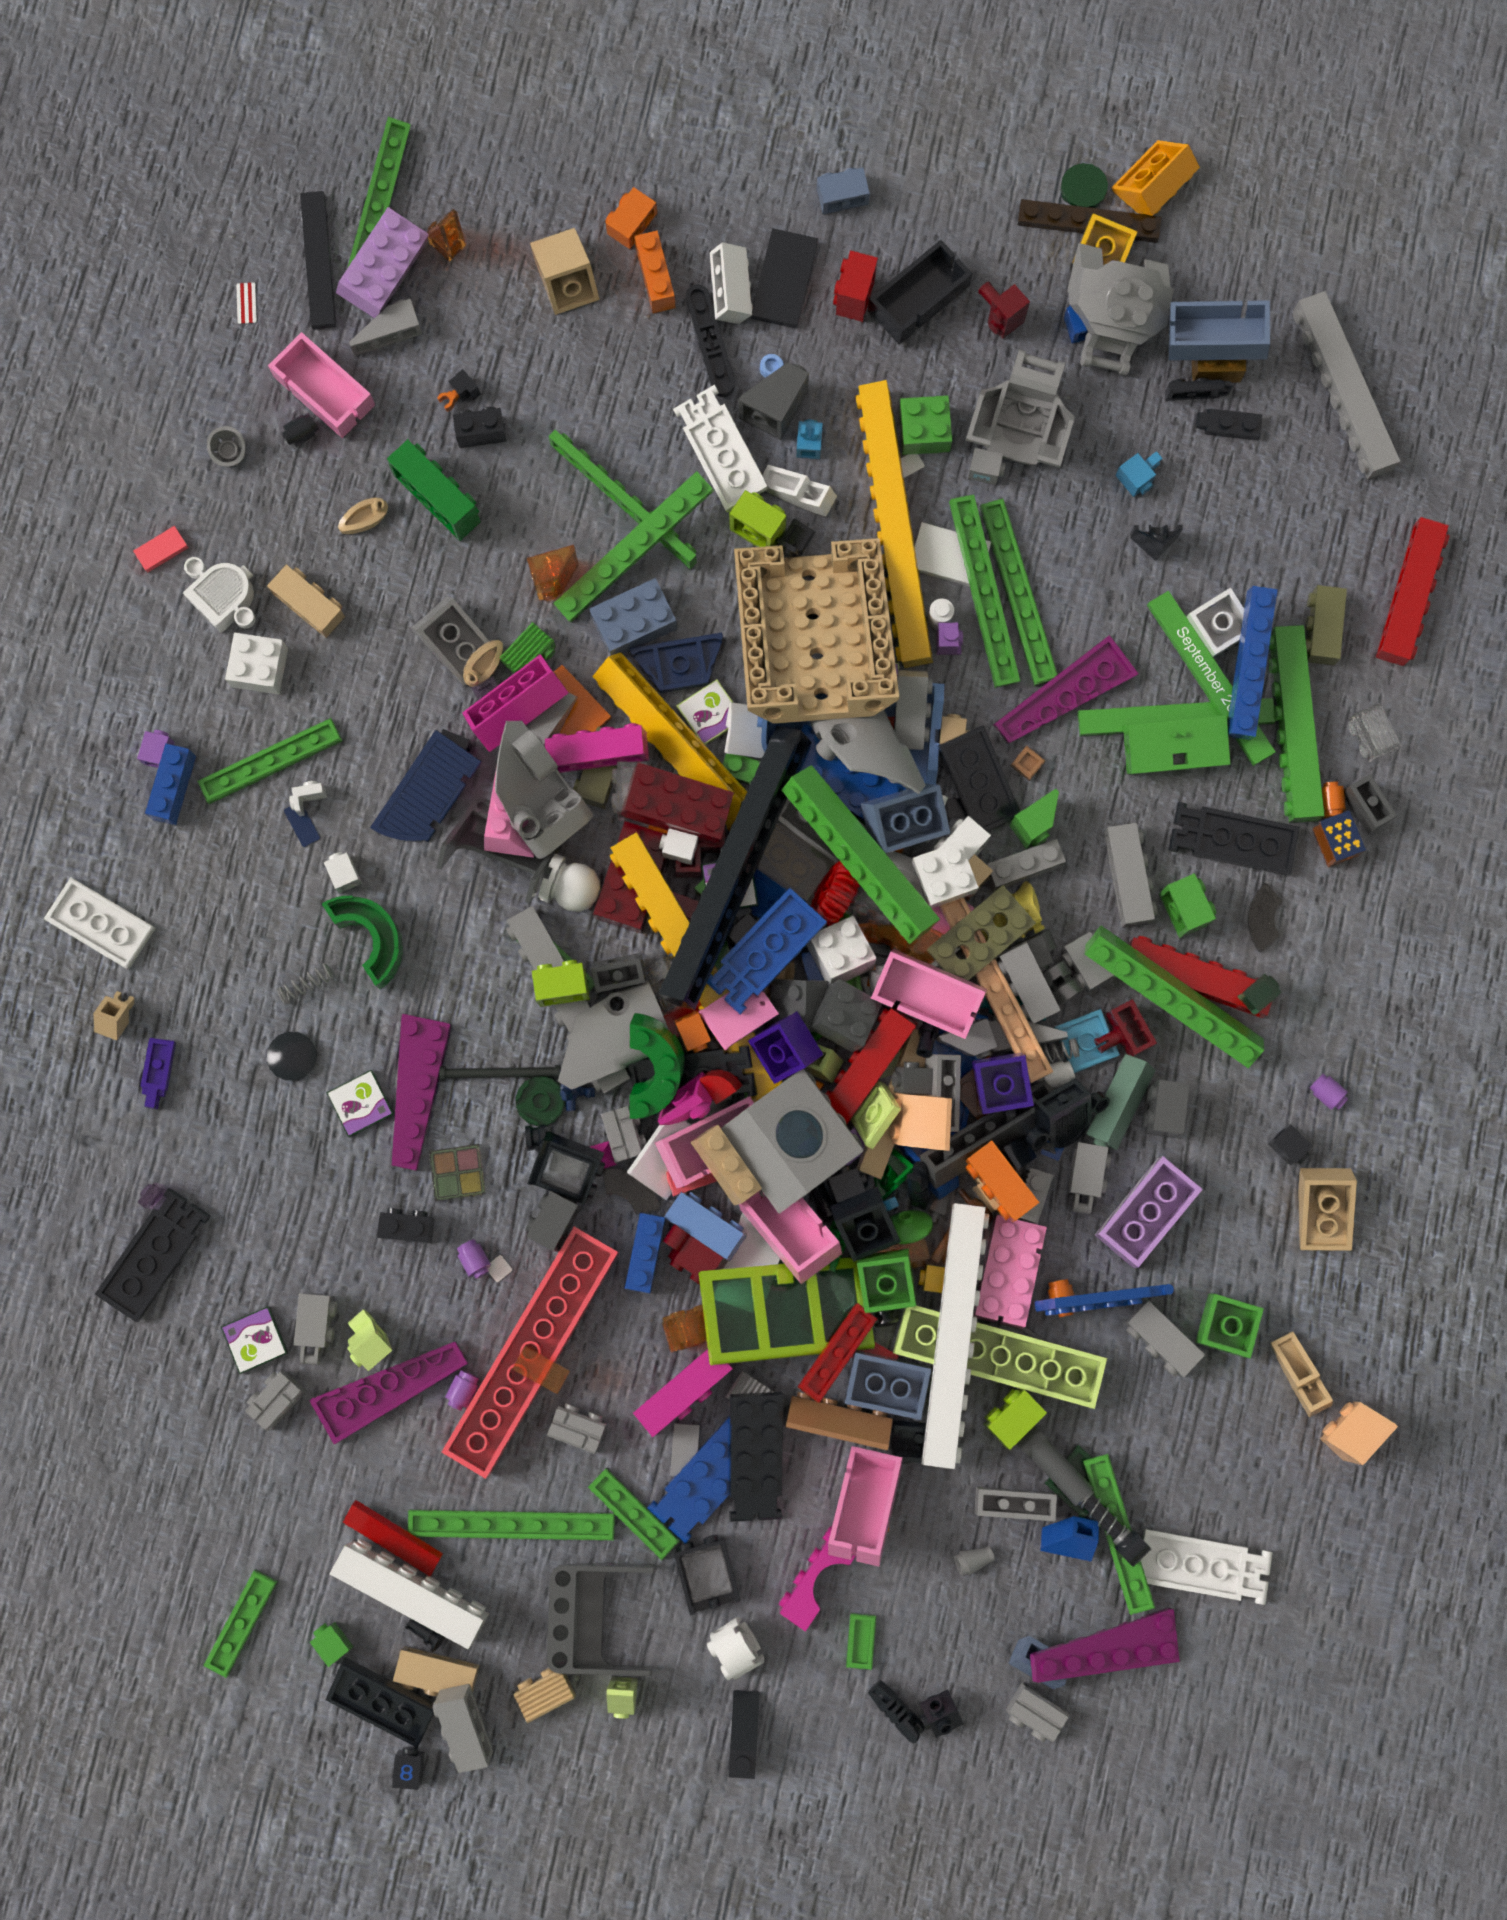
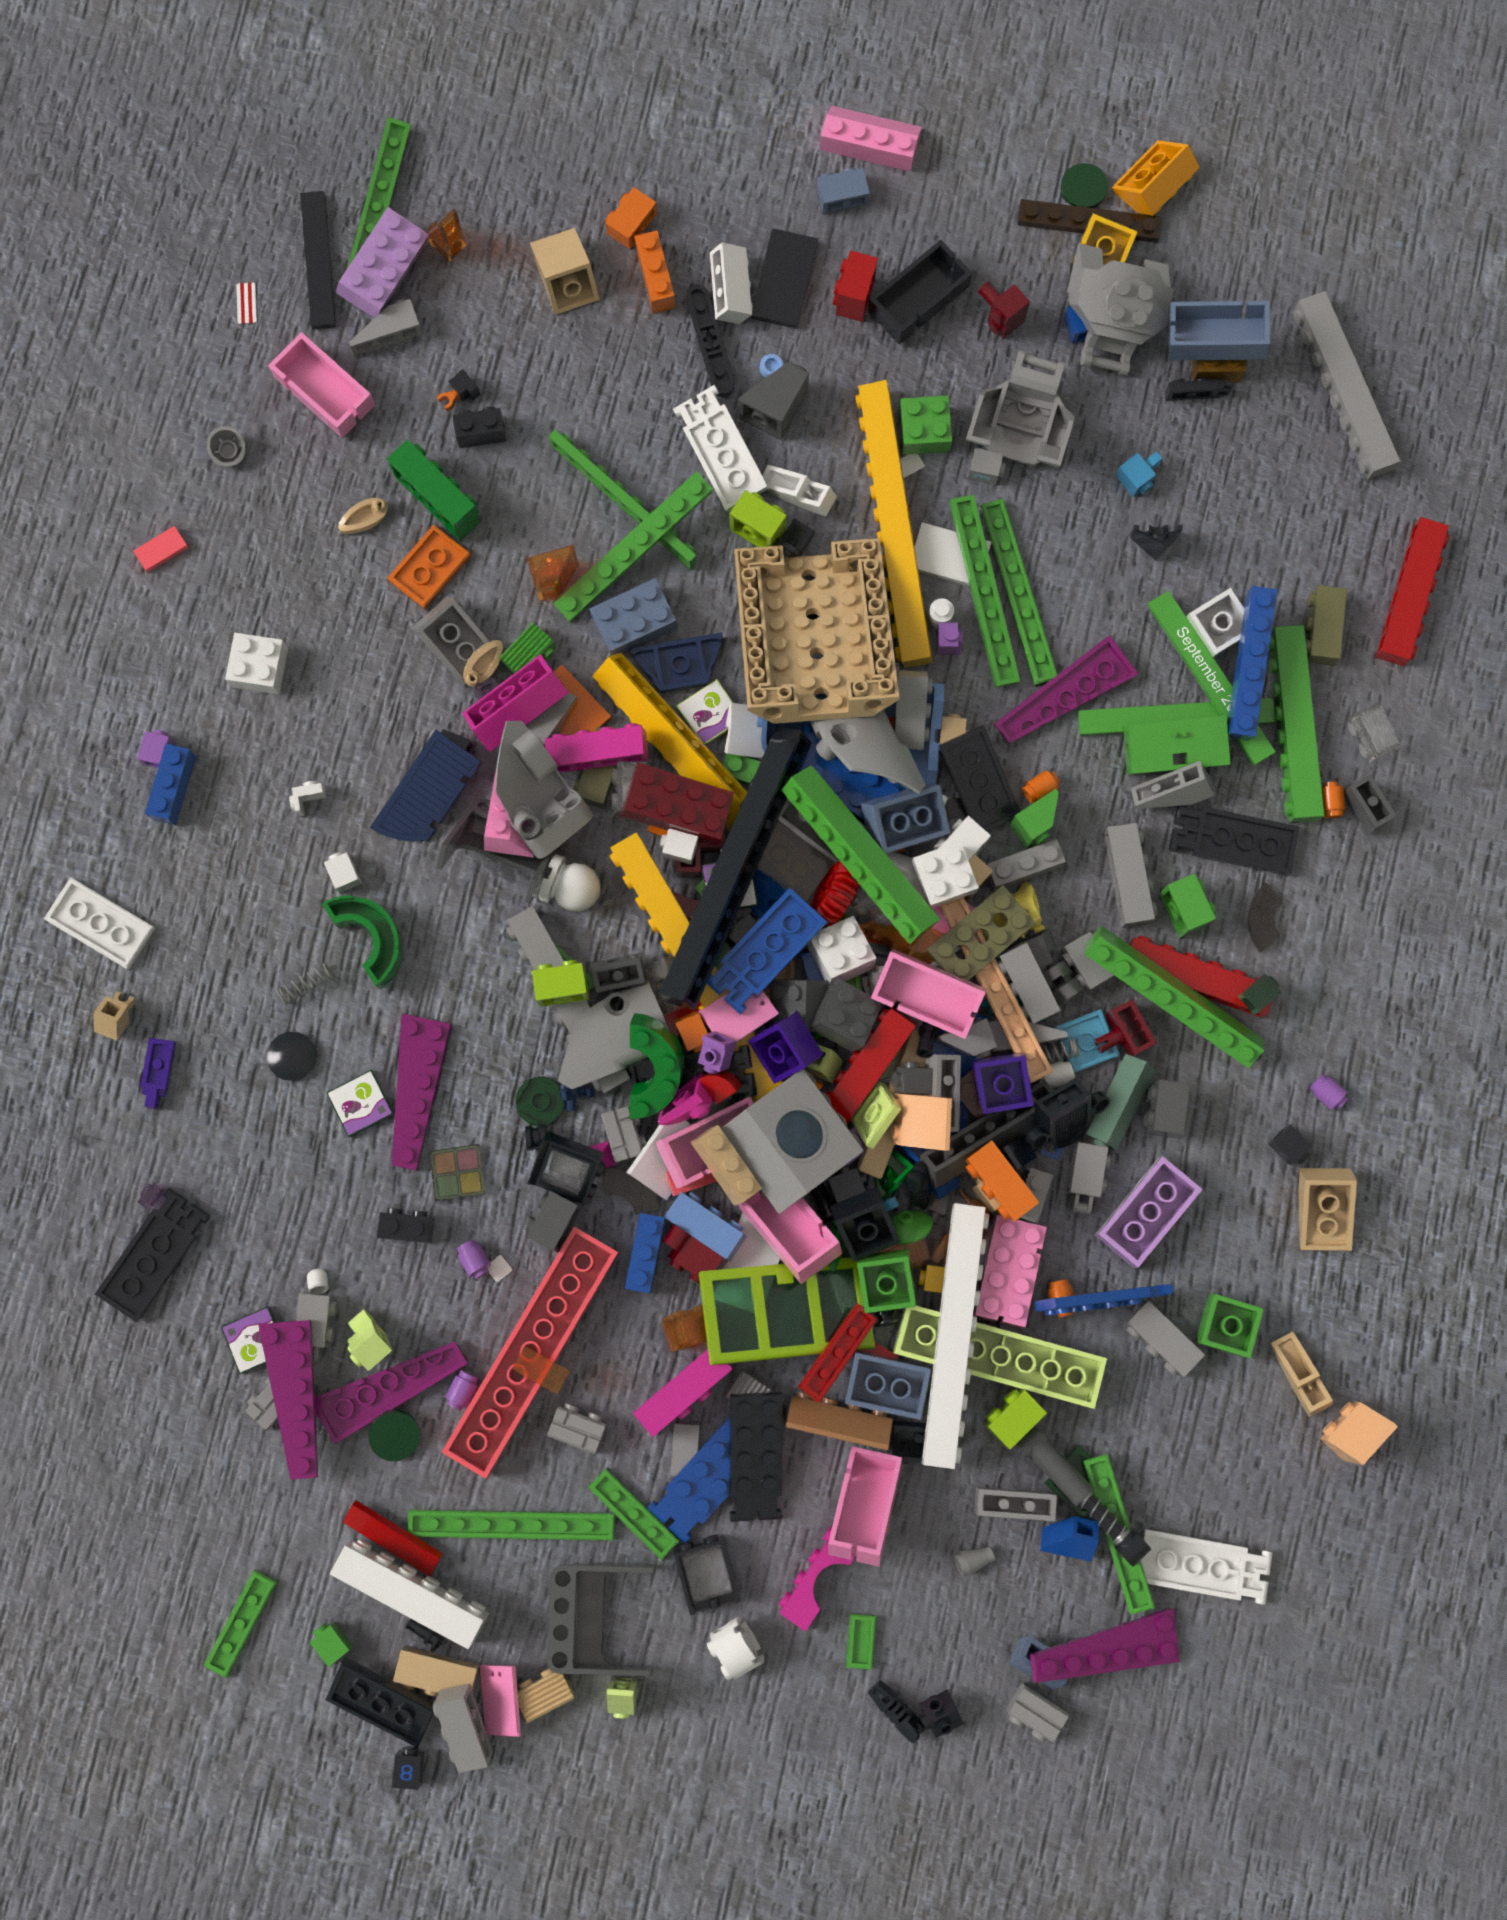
(221, 593): white piece -> none
(269, 761): bright green tile -> none
(291, 1376): none -> magenta wing
(299, 430): black brick -> none
(302, 826): dark blue sticker -> none
(307, 600): tan brick -> none
(315, 1279): none -> white piece
(394, 1435): none -> dark green tile
(429, 567): none -> orange tile
(499, 1072): pearl dark grey bar -> none
(500, 1700): none -> bright pink container
(618, 903): dark red brick -> none
(722, 1049): none -> medium lavender brick
(744, 1734): black slope -> none
(809, 439): dark azure brick -> none
(870, 138): none -> bright pink slope
(1027, 763): medium nougat tile -> none
(1040, 786): none -> orange brick
(1175, 788): none -> light grey slope
(1230, 424): black hinge -> none
(1339, 839): piece -> none

